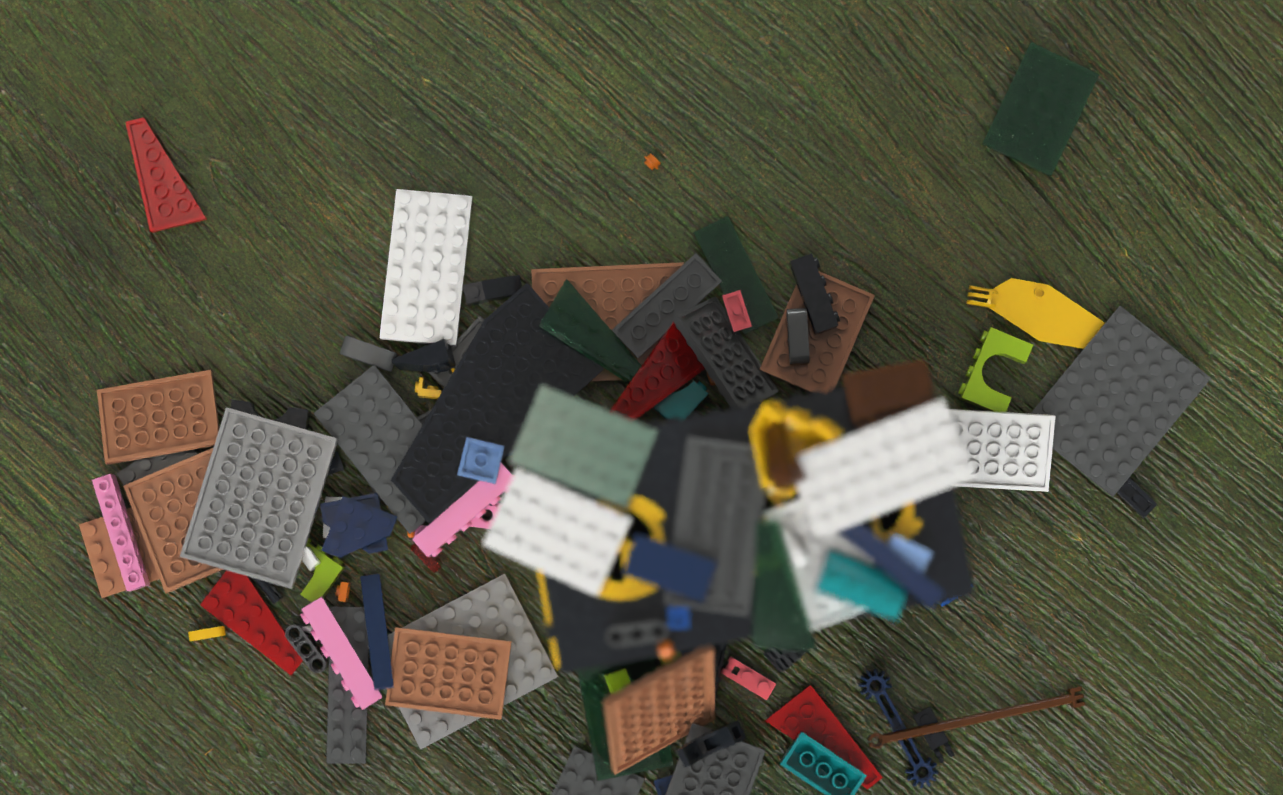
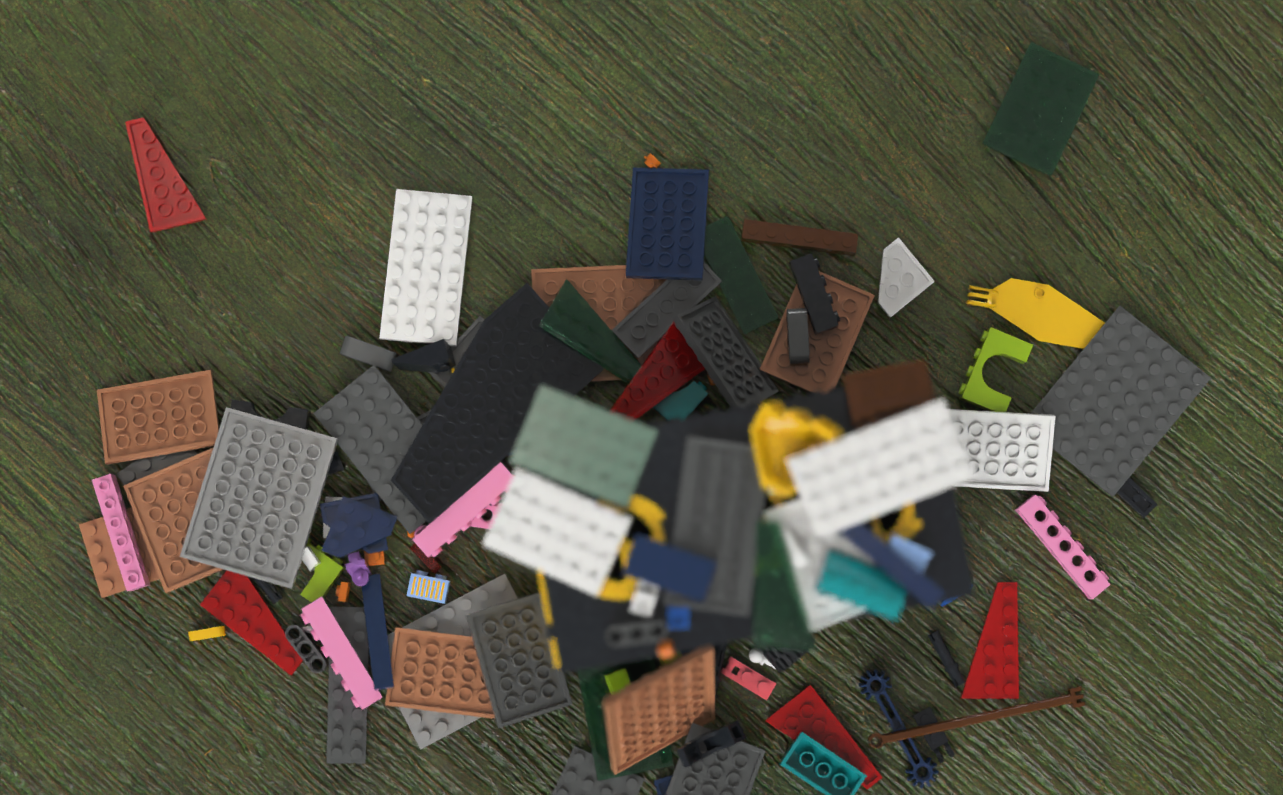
(358, 569): none -> medium lavender hips
(375, 558): none -> orange plate
(428, 587): none -> light blue brick
(430, 393): yellow bracket -> none
(480, 460): medium blue tile -> none
(491, 290): black slope -> none
(517, 660): none -> dark grey plate
(644, 598): none -> white slope
(667, 224): none -> dark blue plate
(736, 311): coral plate -> none
(756, 656): none -> white bar
(781, 458): reddish brown slope -> none
(799, 237): none -> reddish brown brick
(900, 278): none -> white plate
(946, 658): none -> black pin
(995, 659): none -> red wing
(1052, 543): none -> bright pink brick

